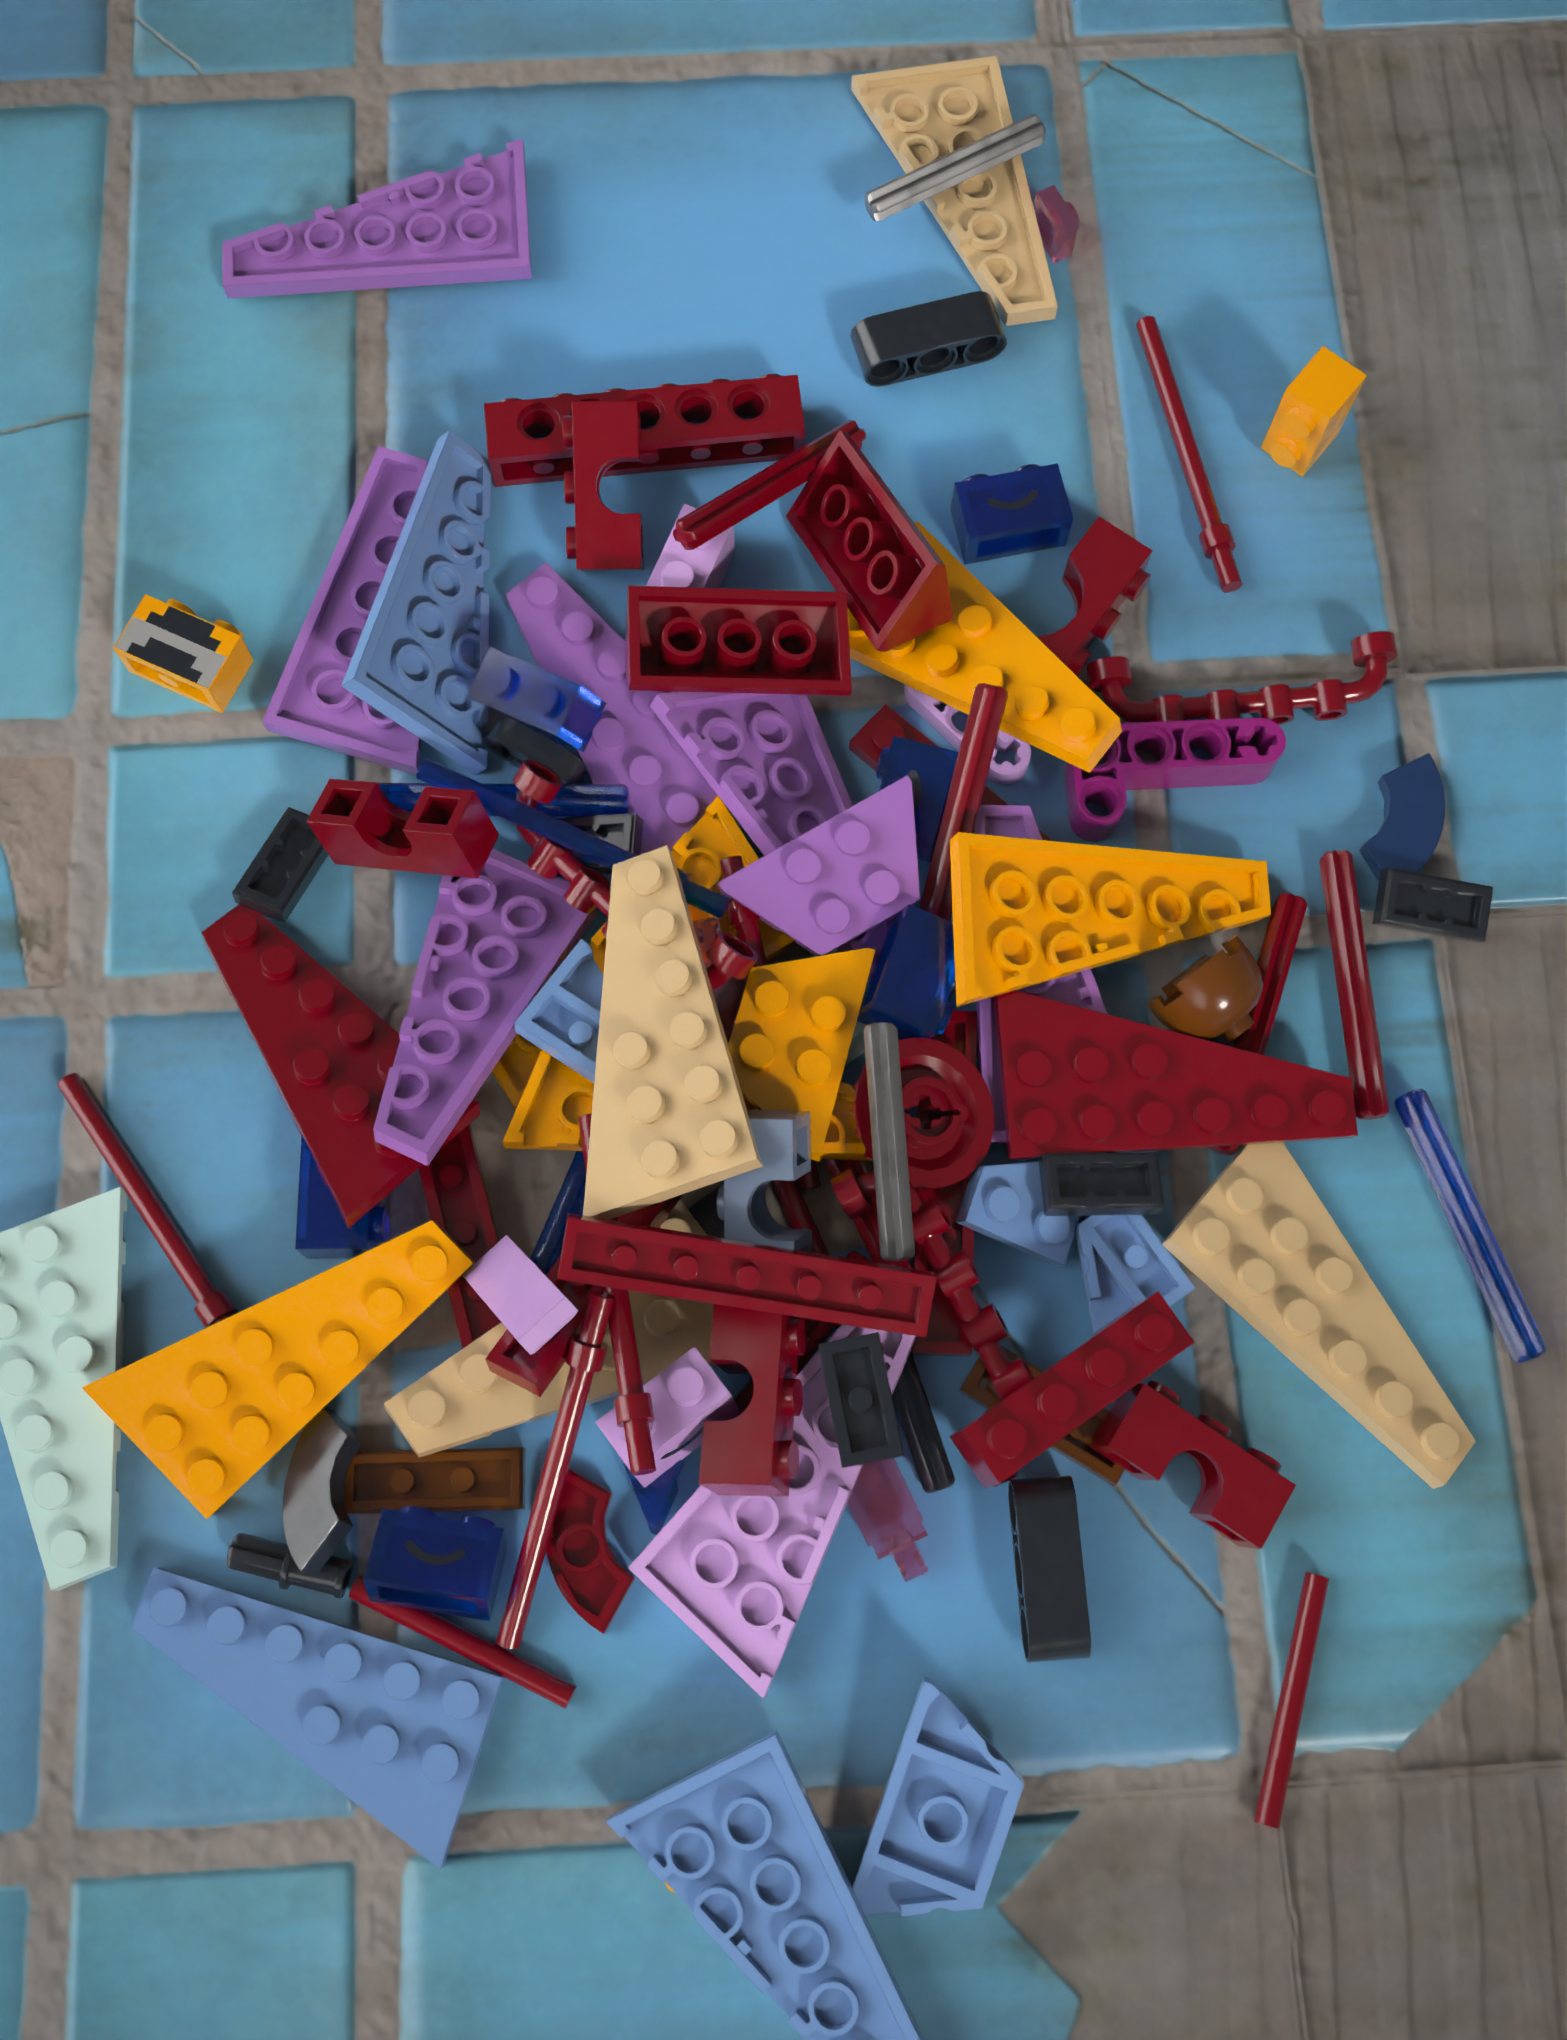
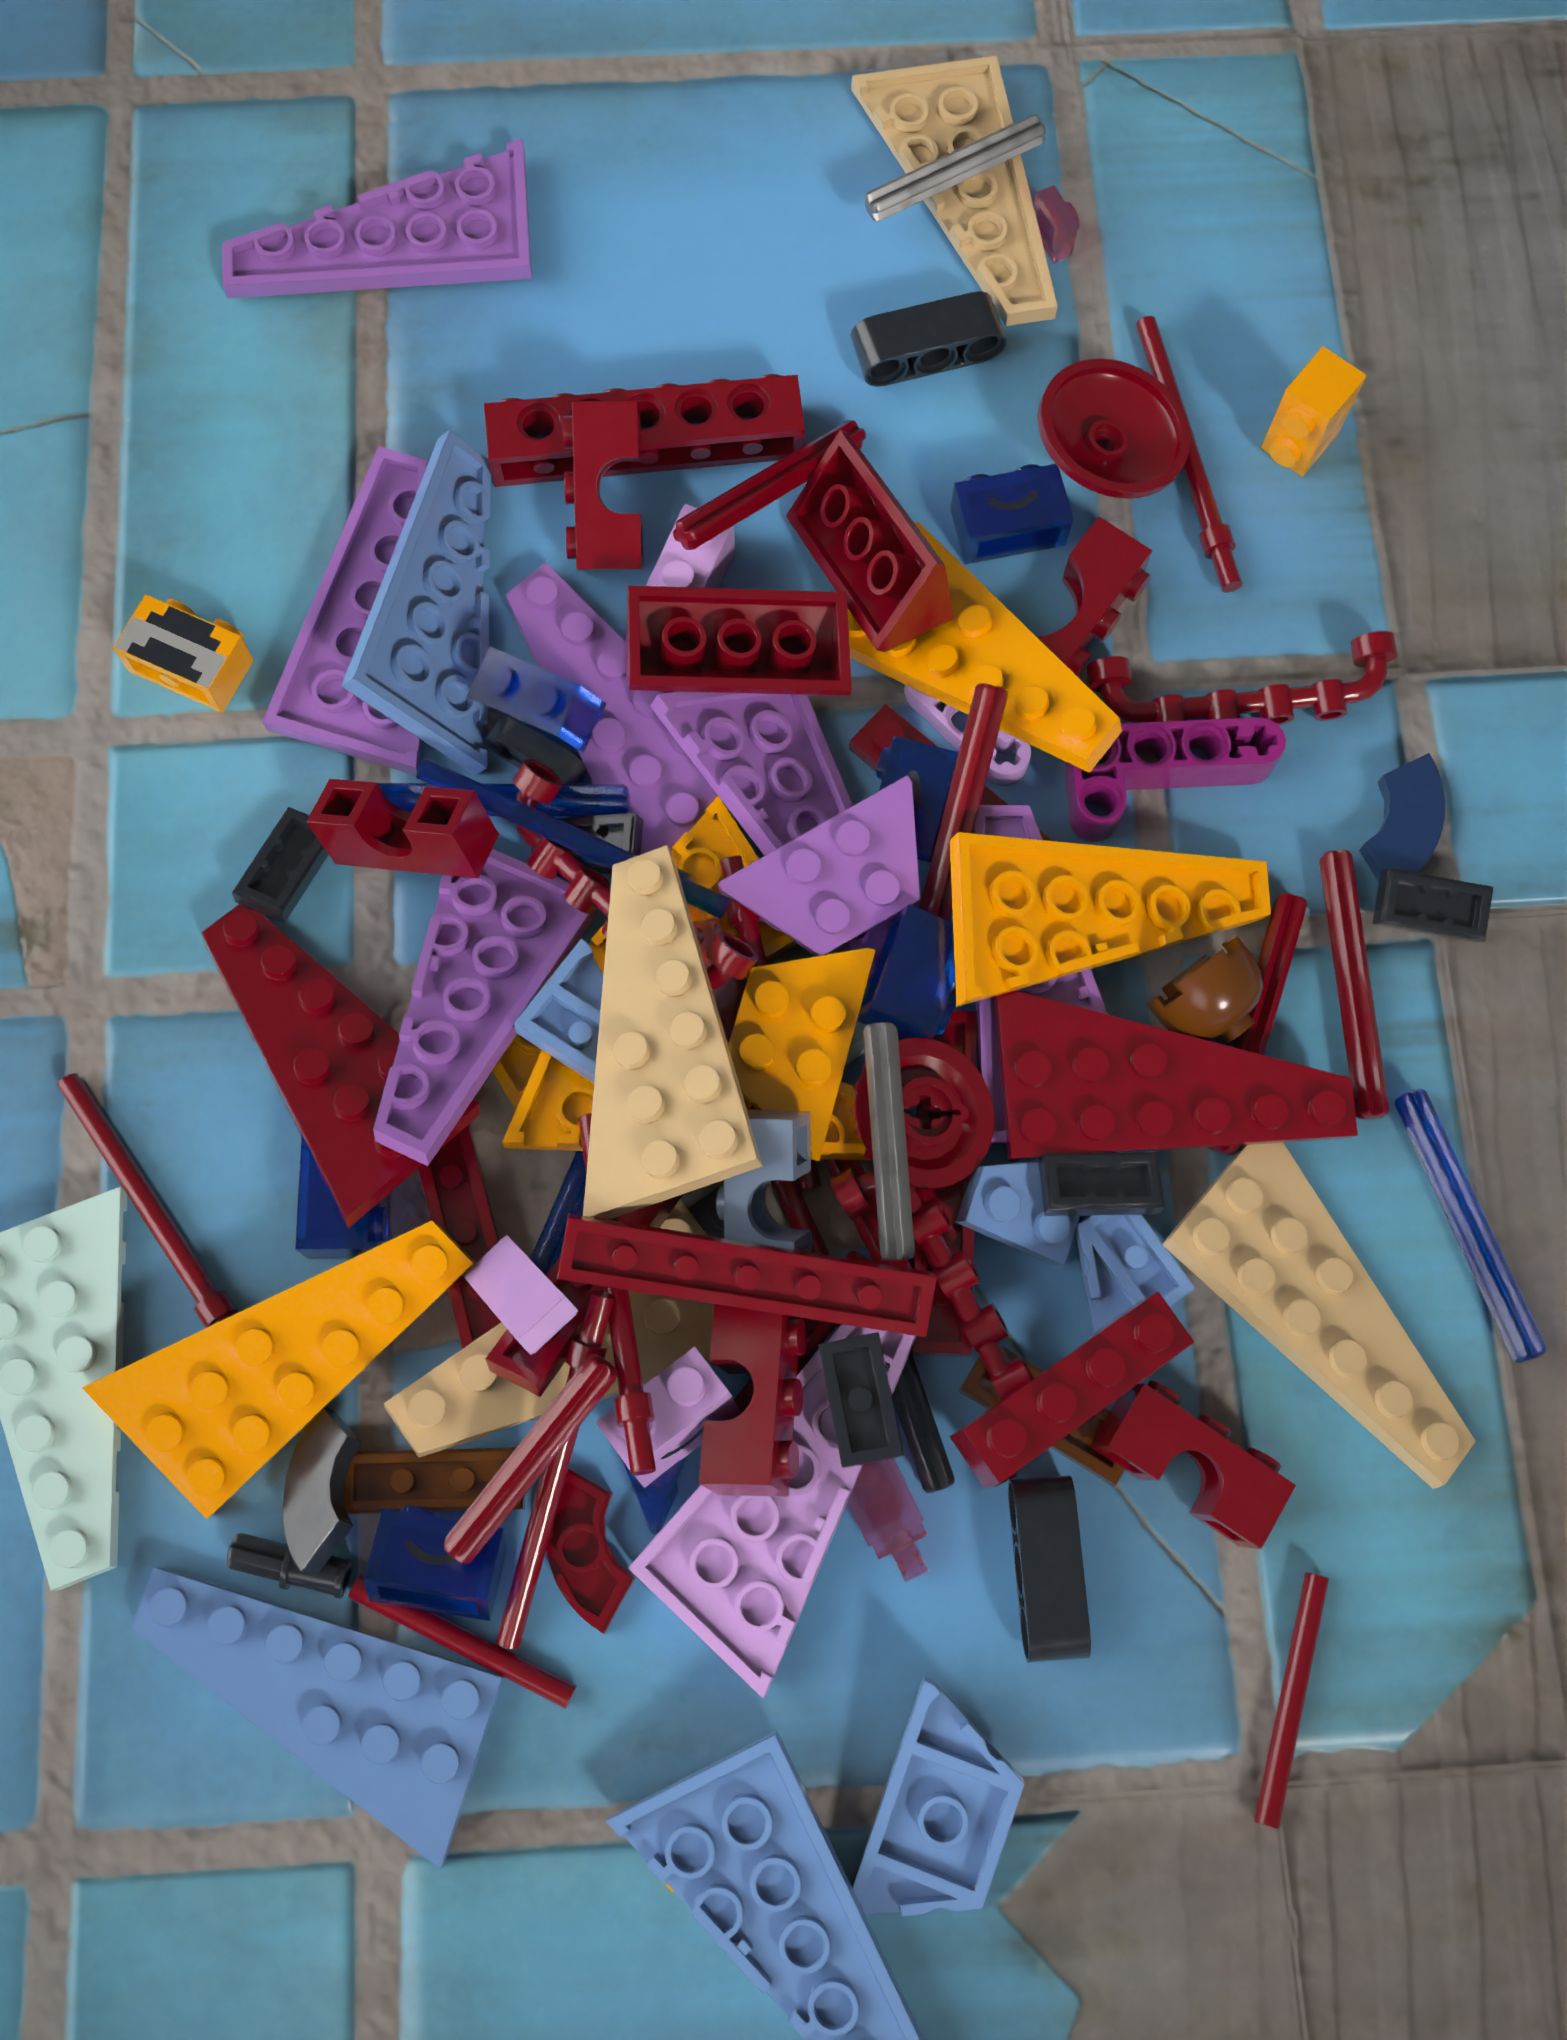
(530, 1458): none -> dark red axle
(1114, 428): none -> dark red dish

